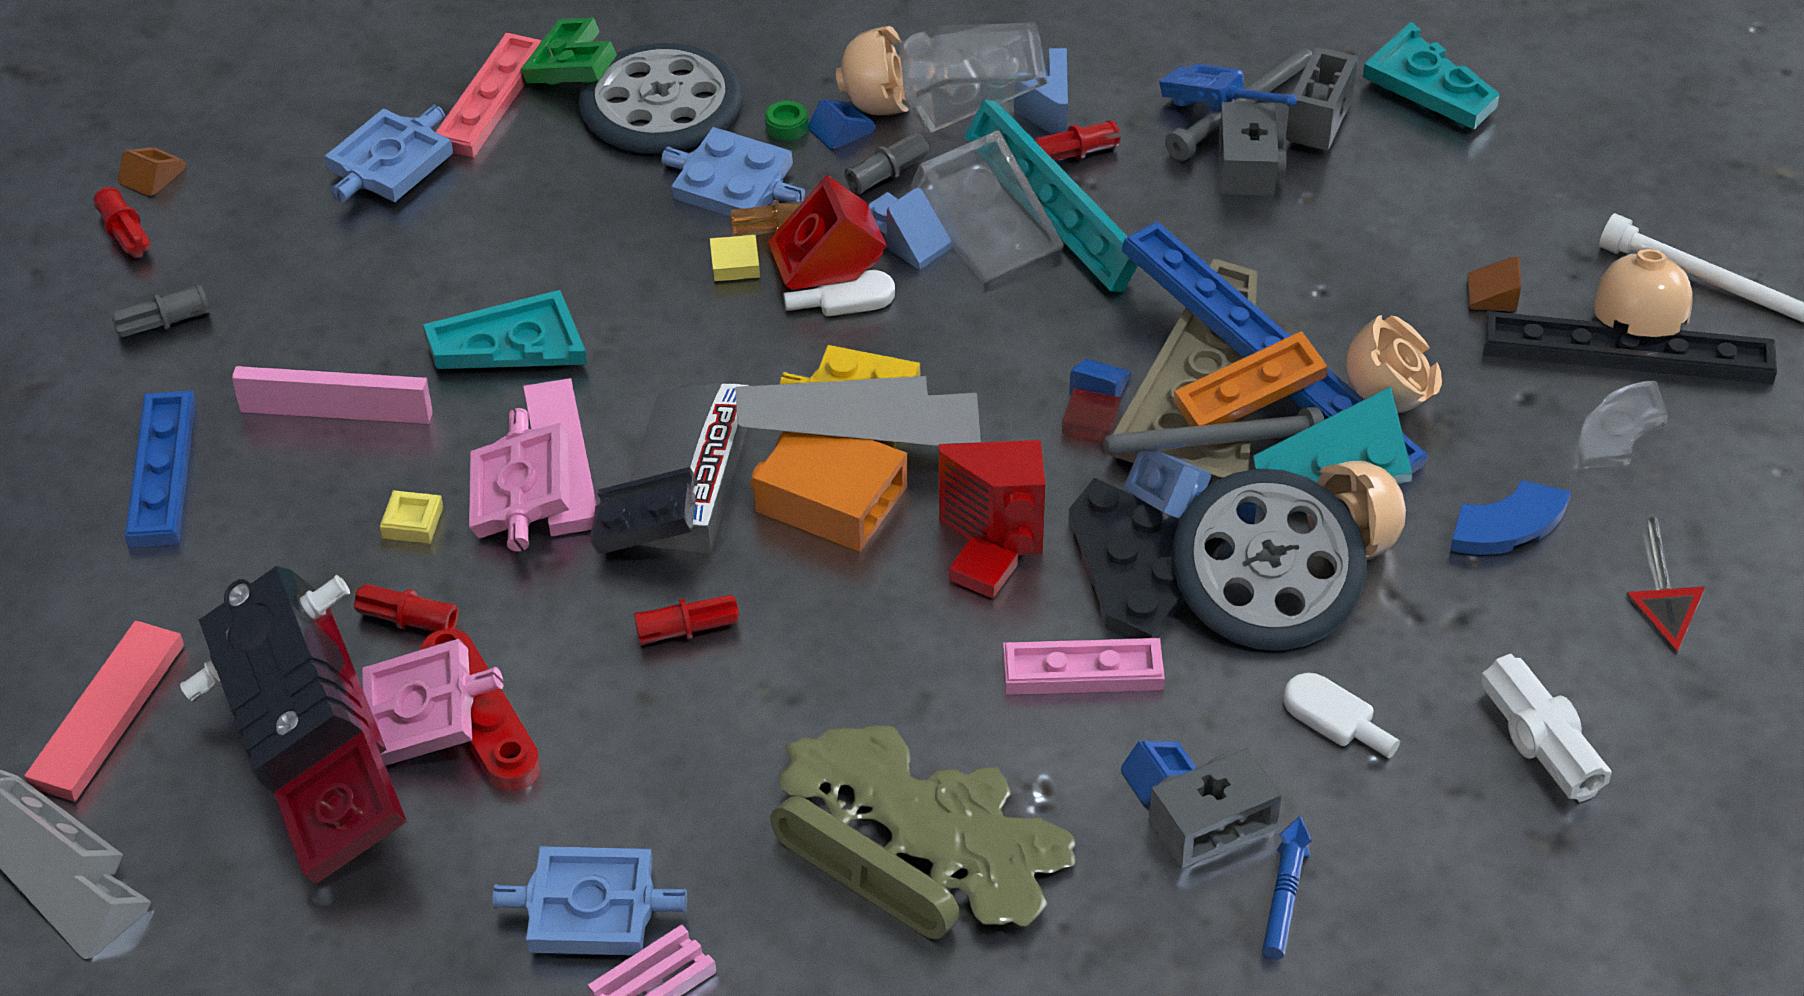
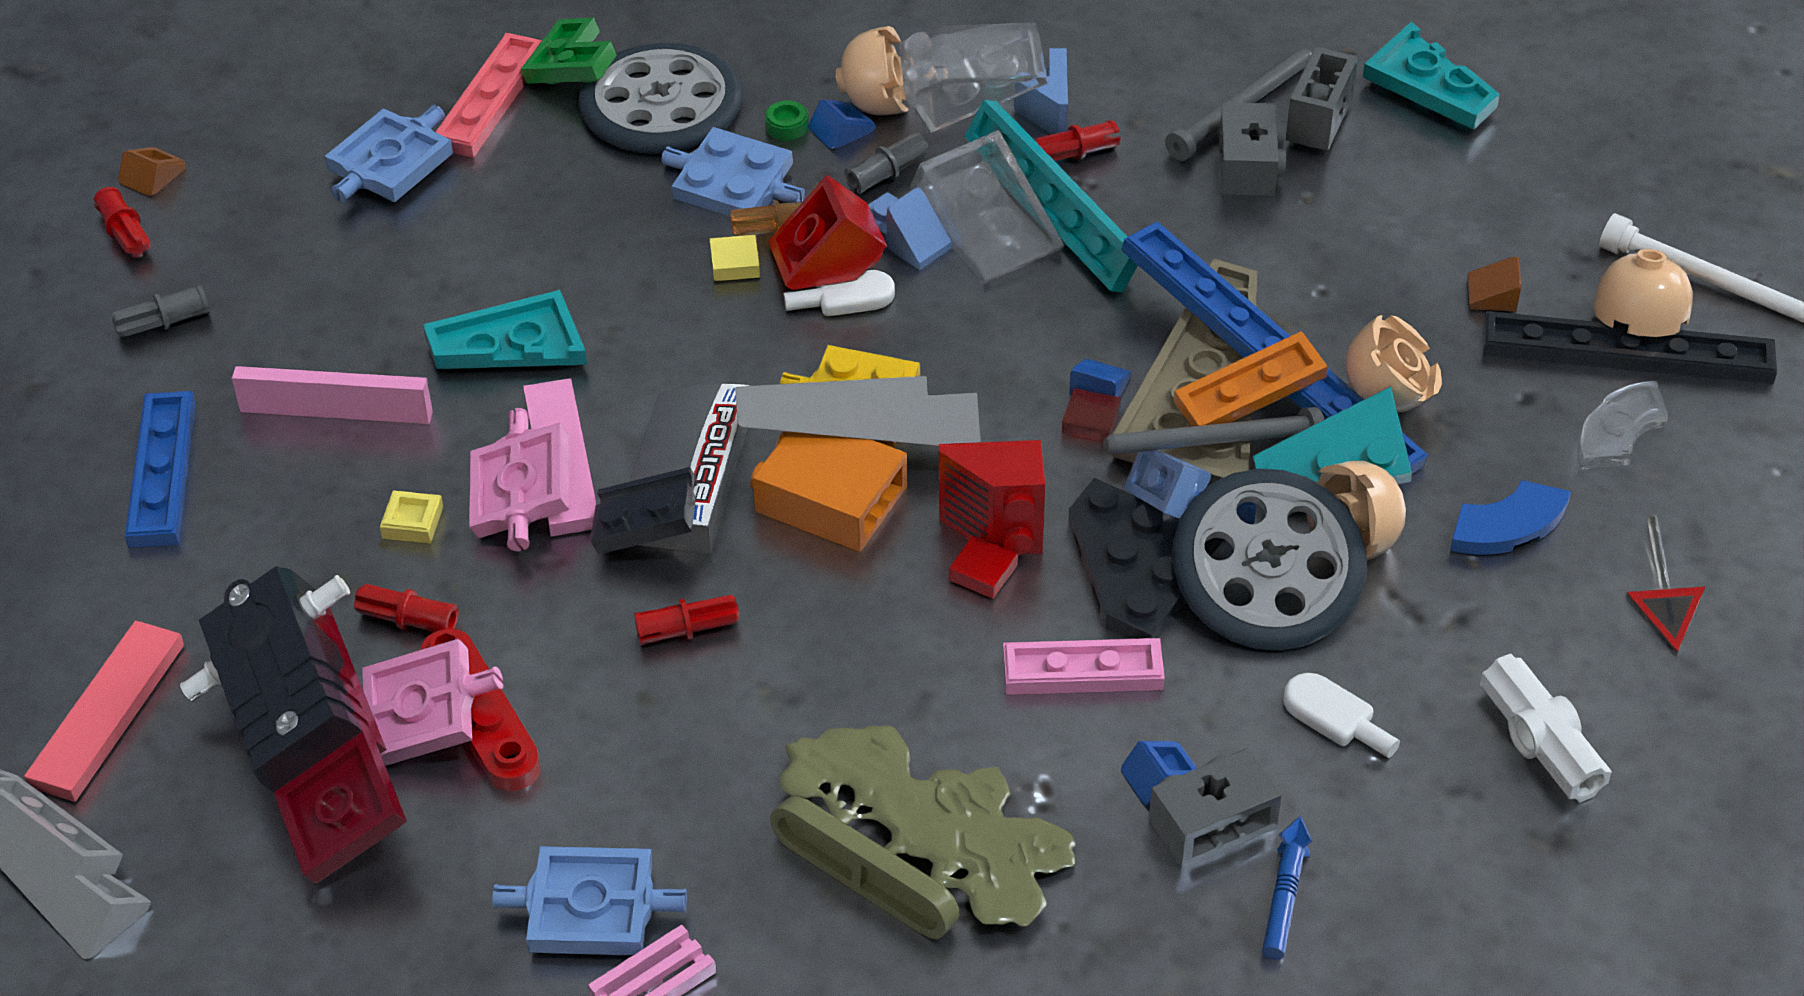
(1213, 86): blue piece -> none

